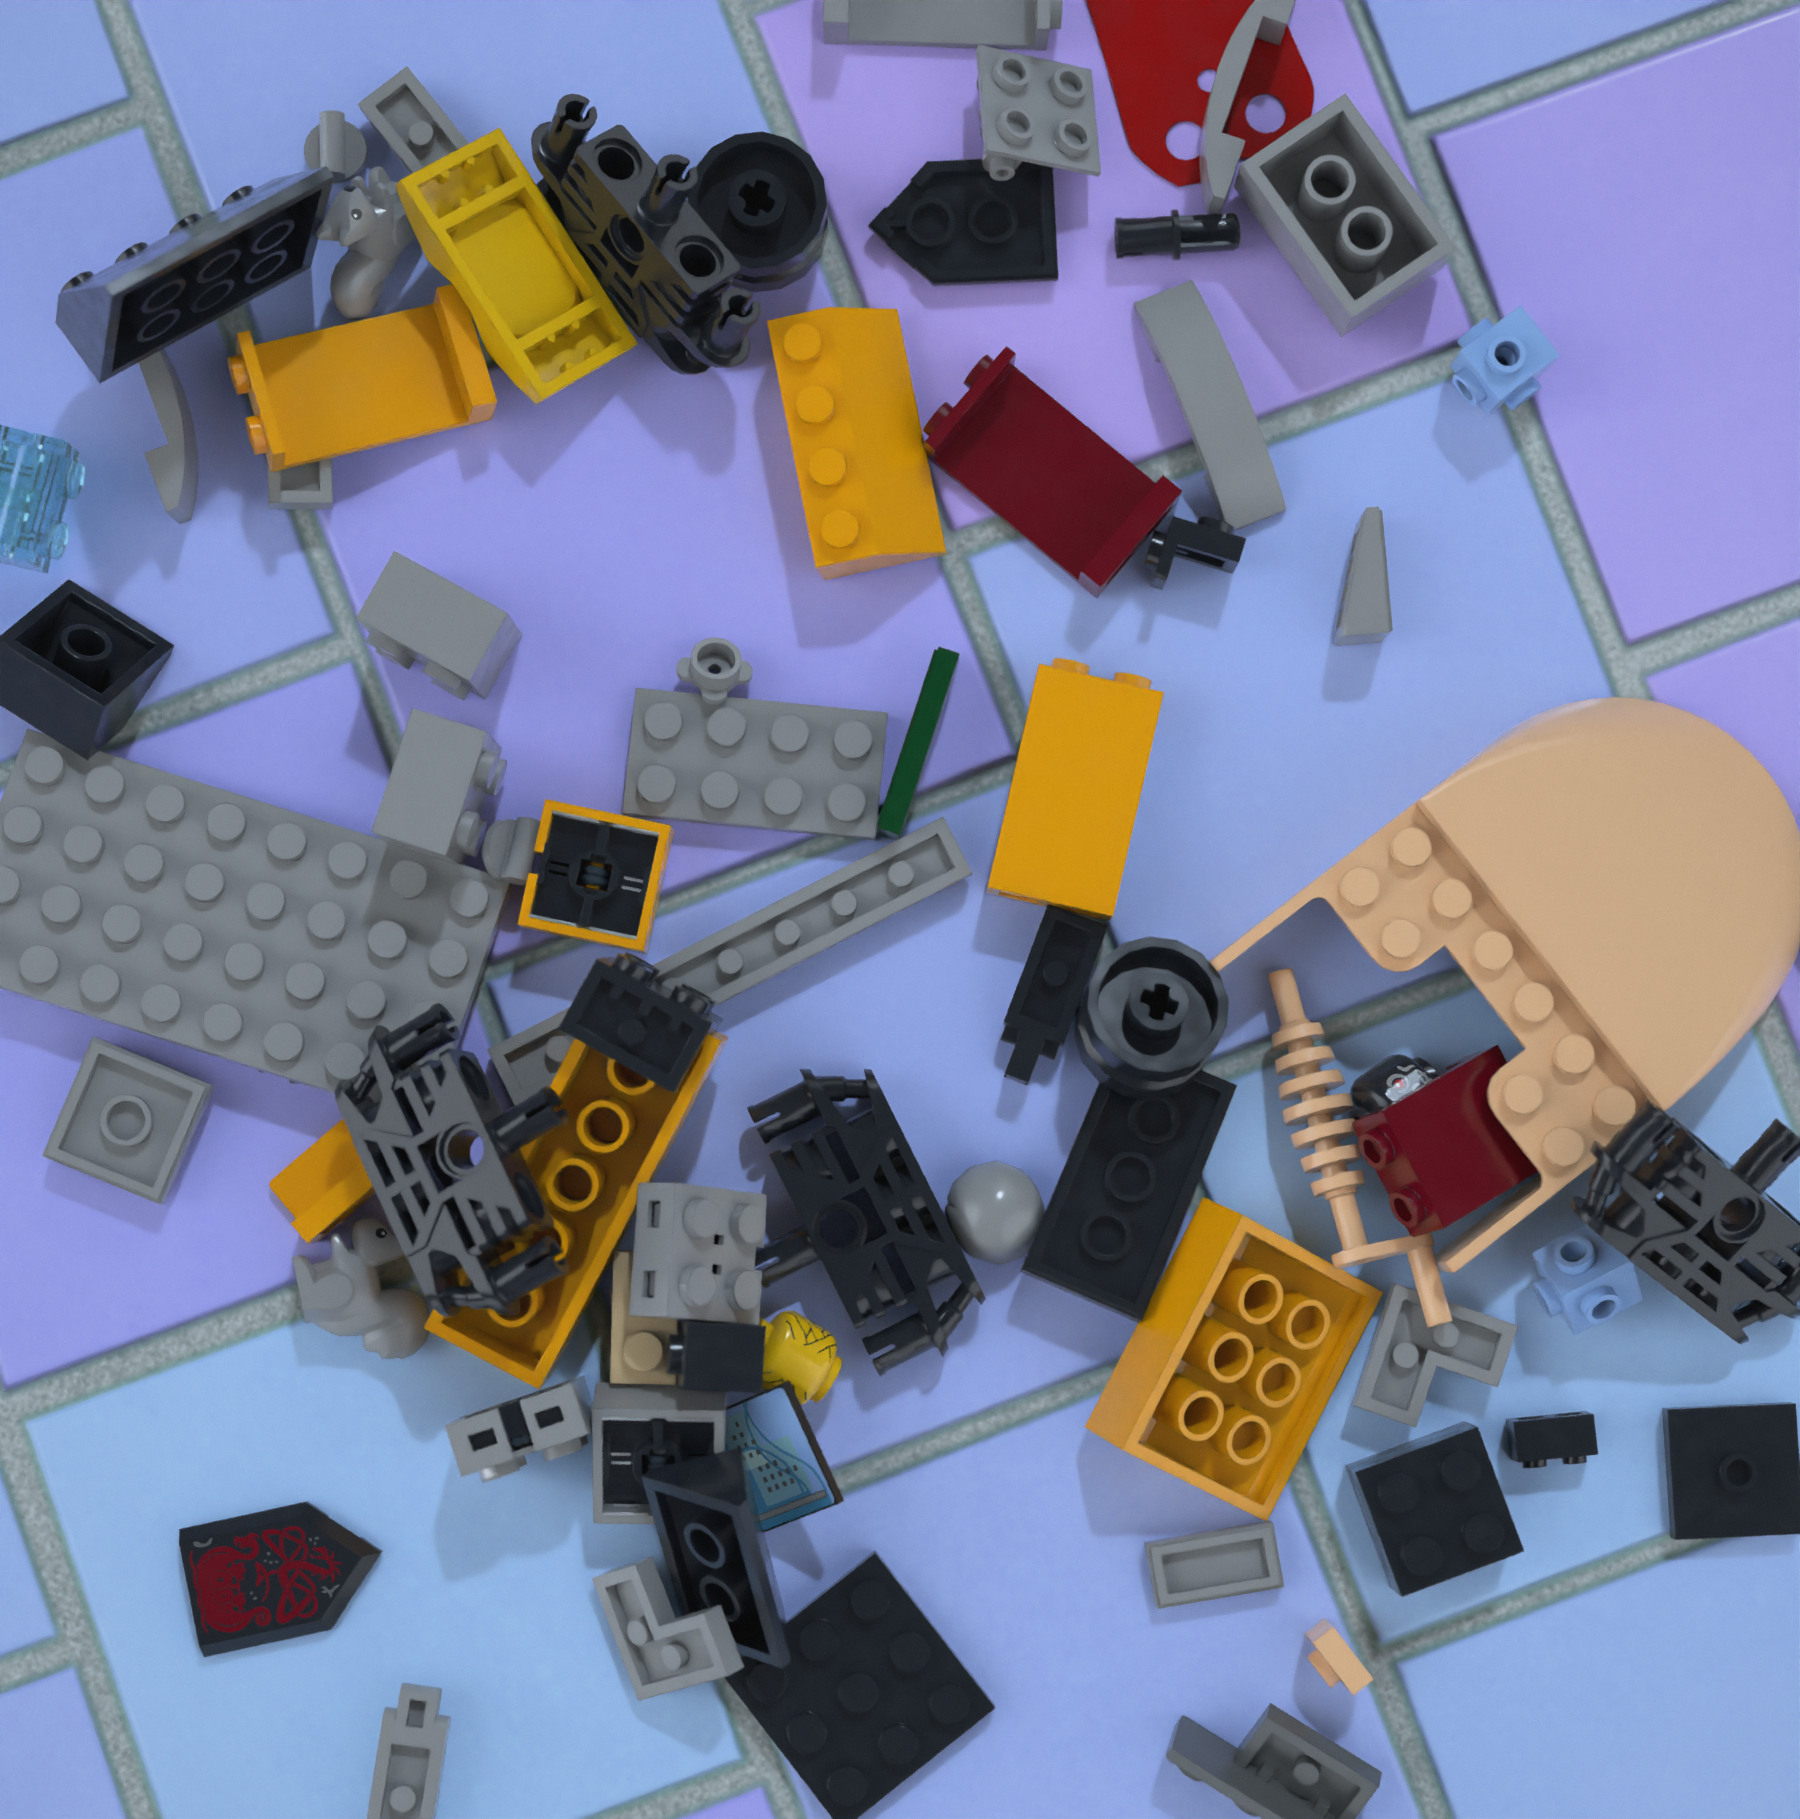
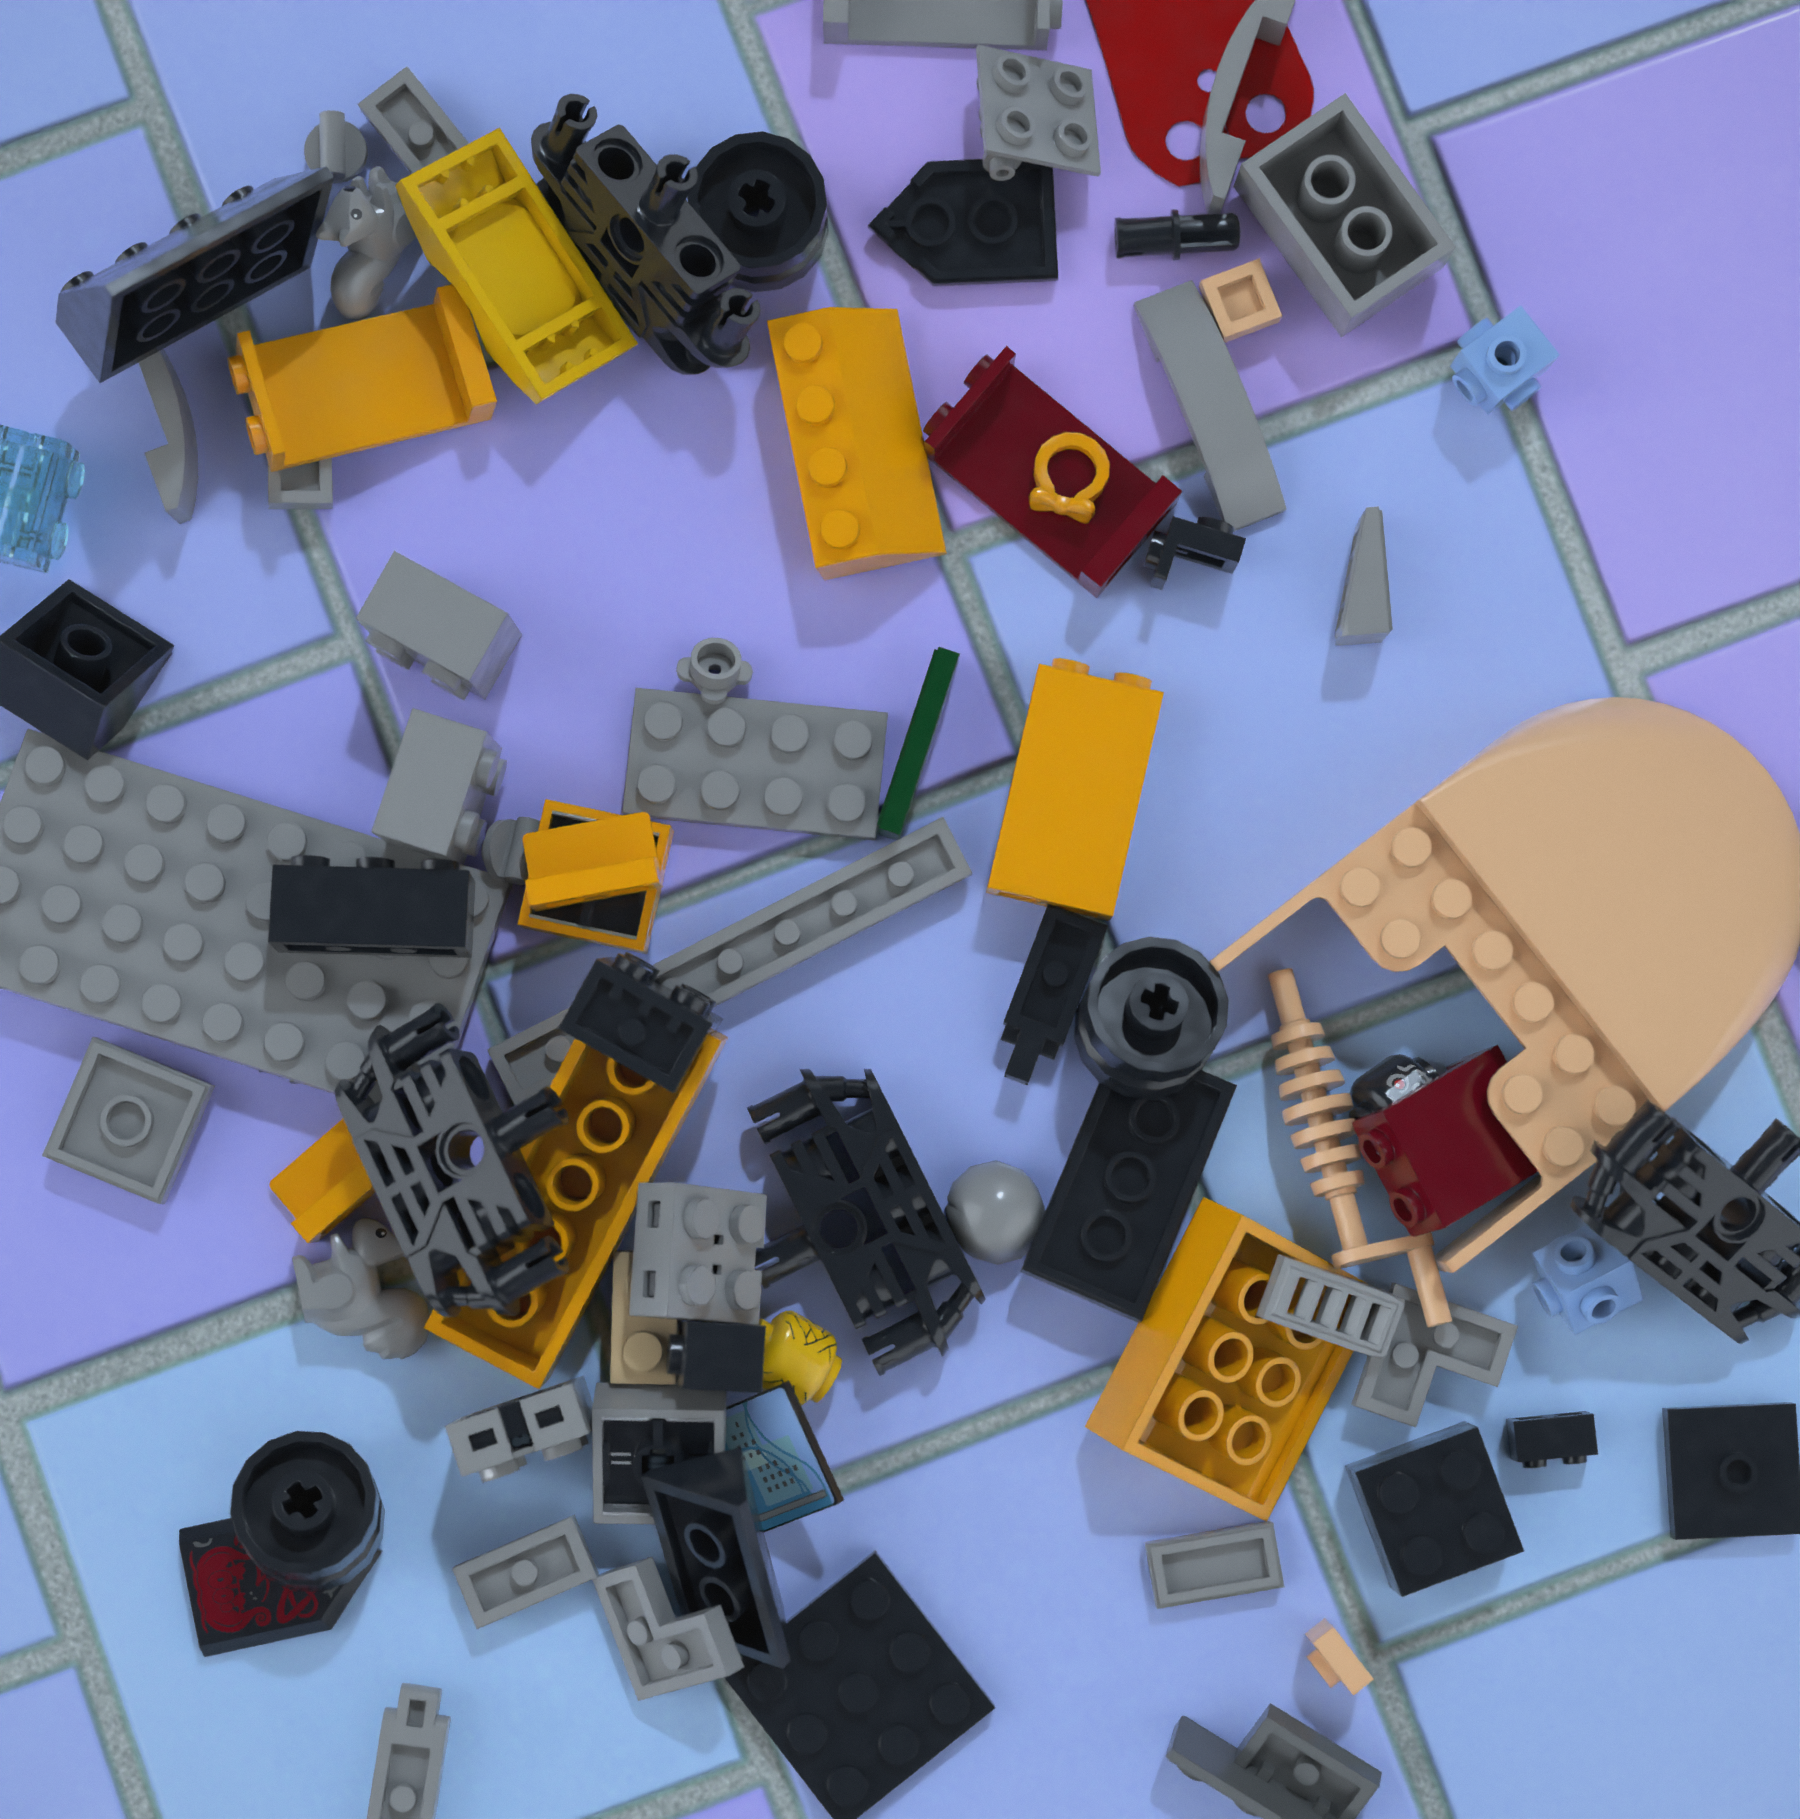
(285, 1480): none -> black wheel
(372, 908): none -> black brick
(525, 1571): none -> light grey plate
(591, 861): none -> light orange panel
(1081, 506): none -> light orange piece
(1240, 300): none -> light nougat plate
(1366, 1323): none -> light grey slope

